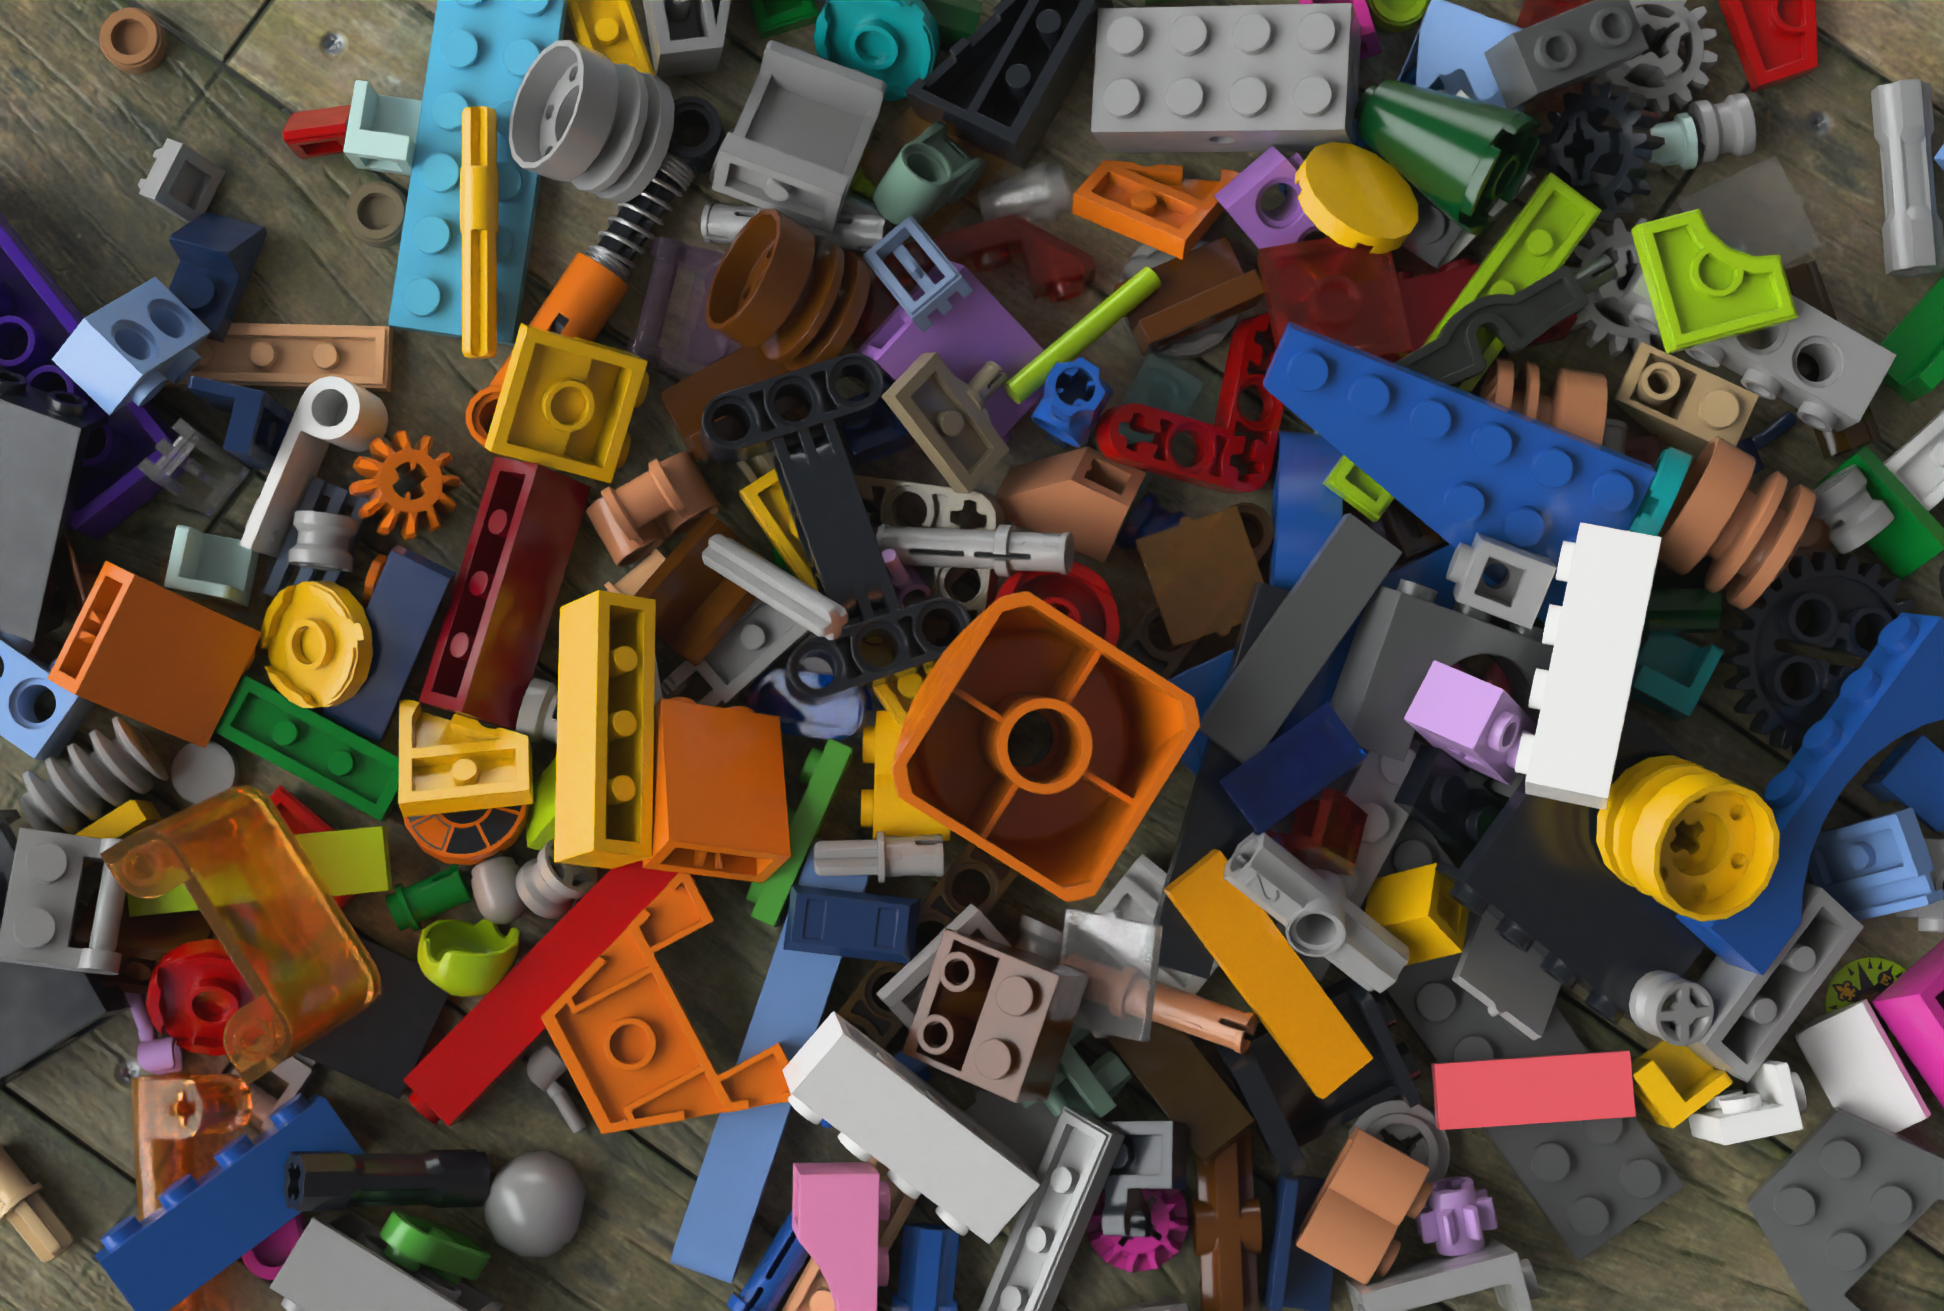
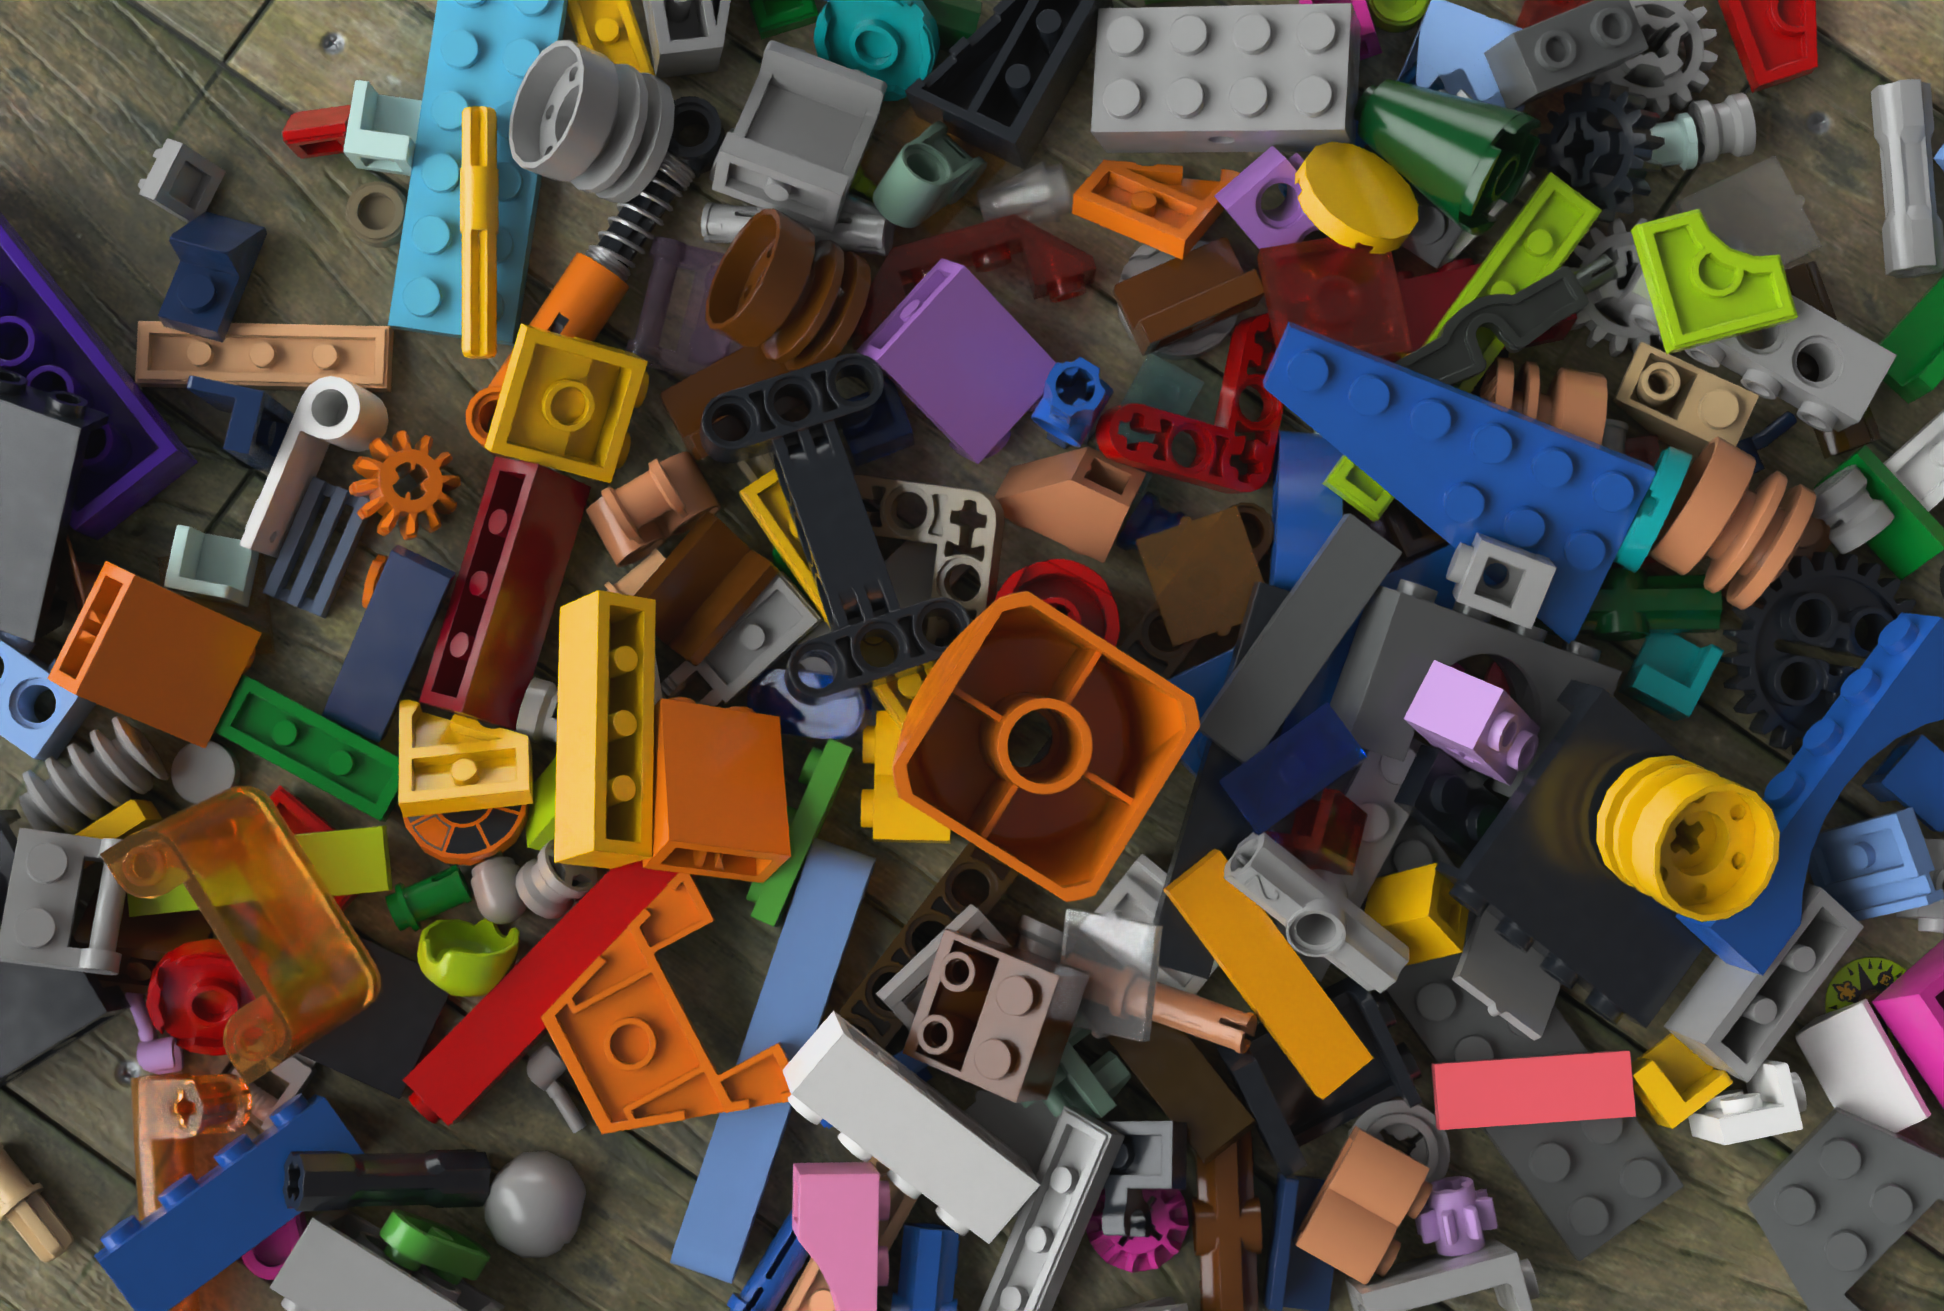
(133, 40): medium nougat tile -> none
(133, 347): light blue brick -> none
(177, 455): clear tile -> none
(317, 644): yellow tile -> none
(323, 541): light grey wheel -> none
(775, 587): light grey axle -> none
(852, 924): dark blue tile -> none
(881, 857): light grey axle -> none
(903, 577): lavender hand -> none
(935, 295): sand blue tile -> none
(950, 418): dark tan plate -> none
(980, 549): light grey pin -> none
(1083, 334): lime bar -> none
(1590, 667): white brick -> none
(1683, 1020): light grey wheel -> none

